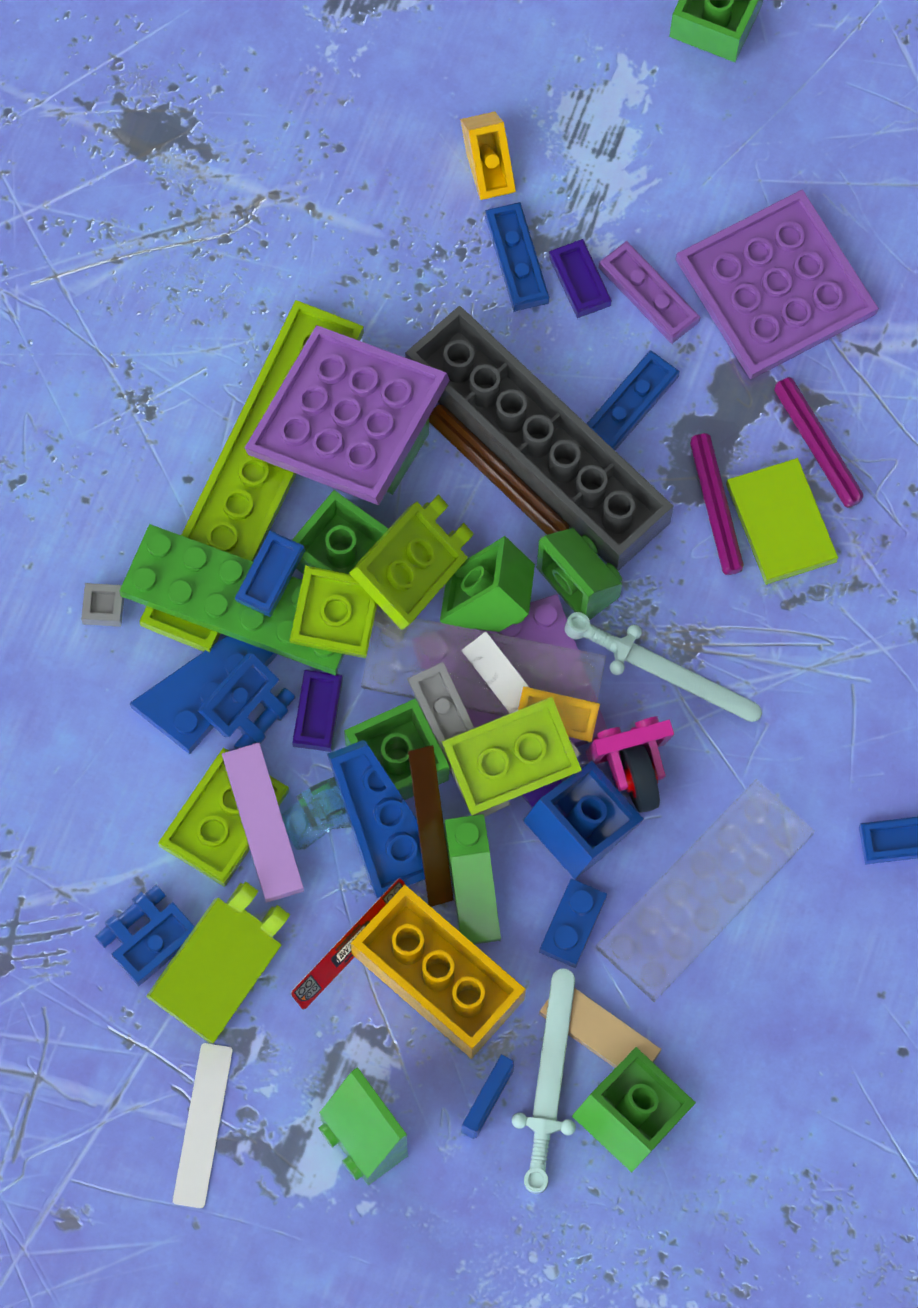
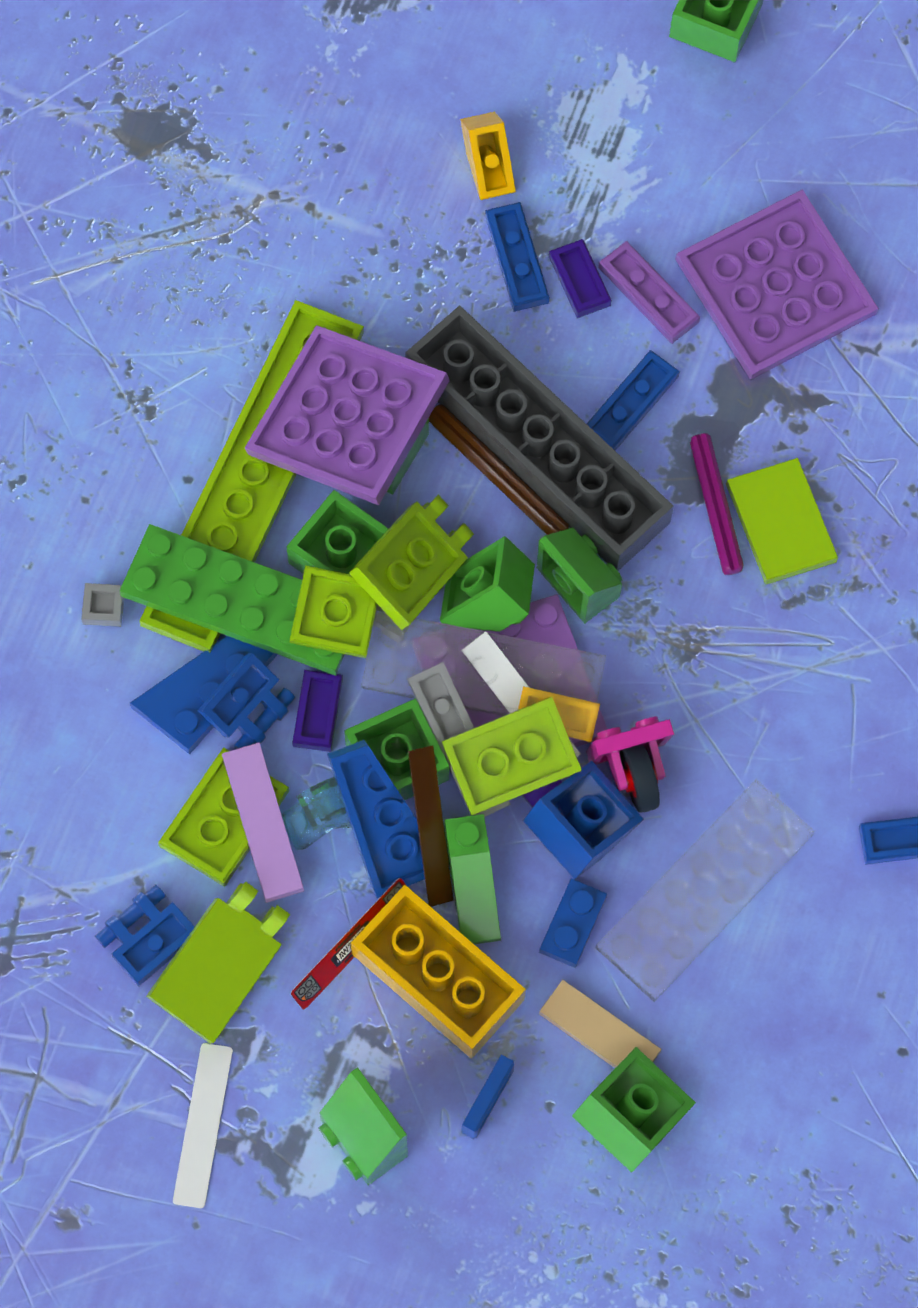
(270, 573): blue tile -> none
(549, 1080): light aqua sword -> none
(625, 649): light aqua sword -> none
(818, 442): magenta axle -> none

